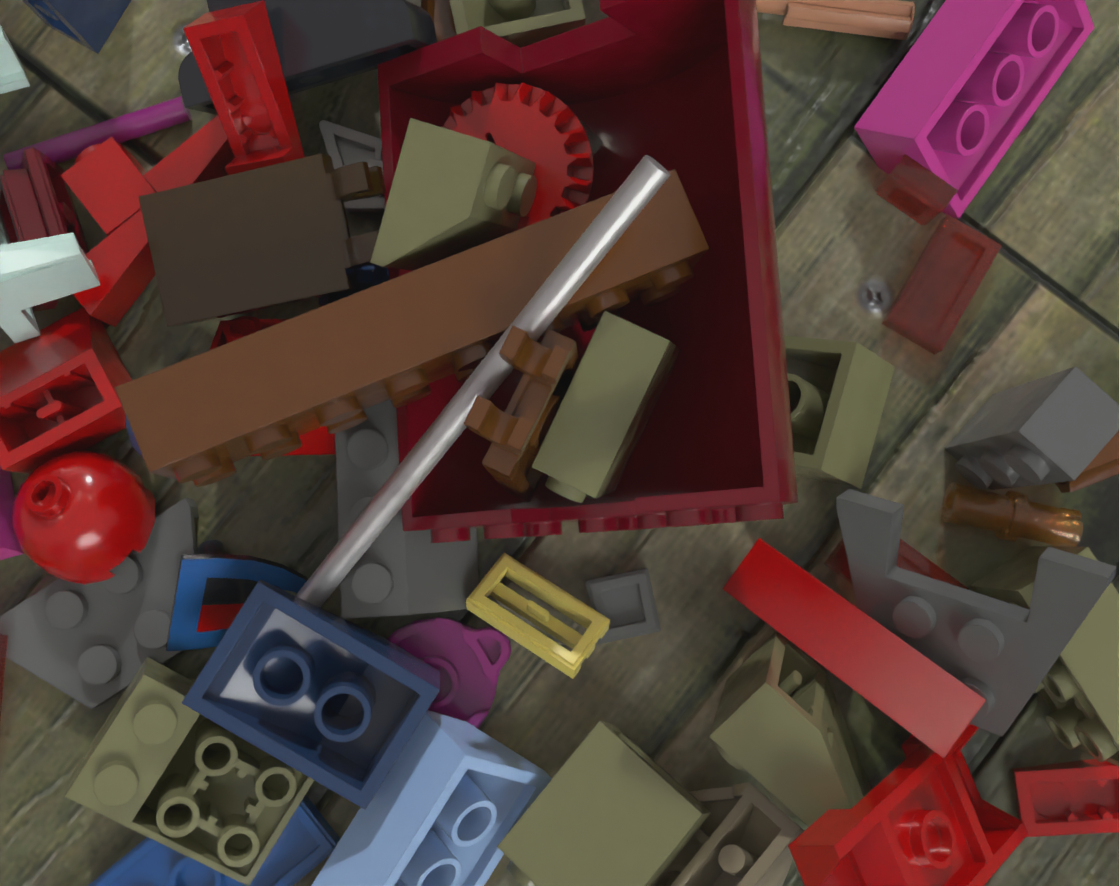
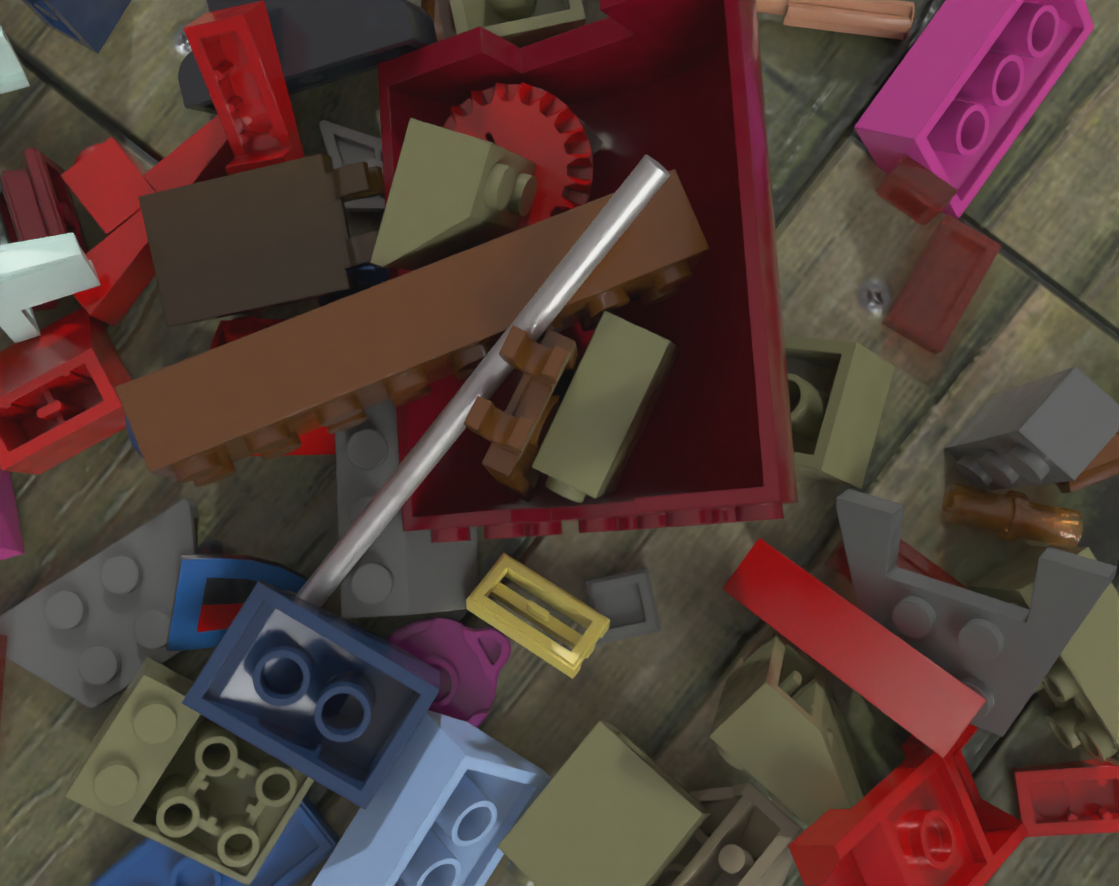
(82, 515): red cylinder -> none
(120, 128): magenta bar -> none

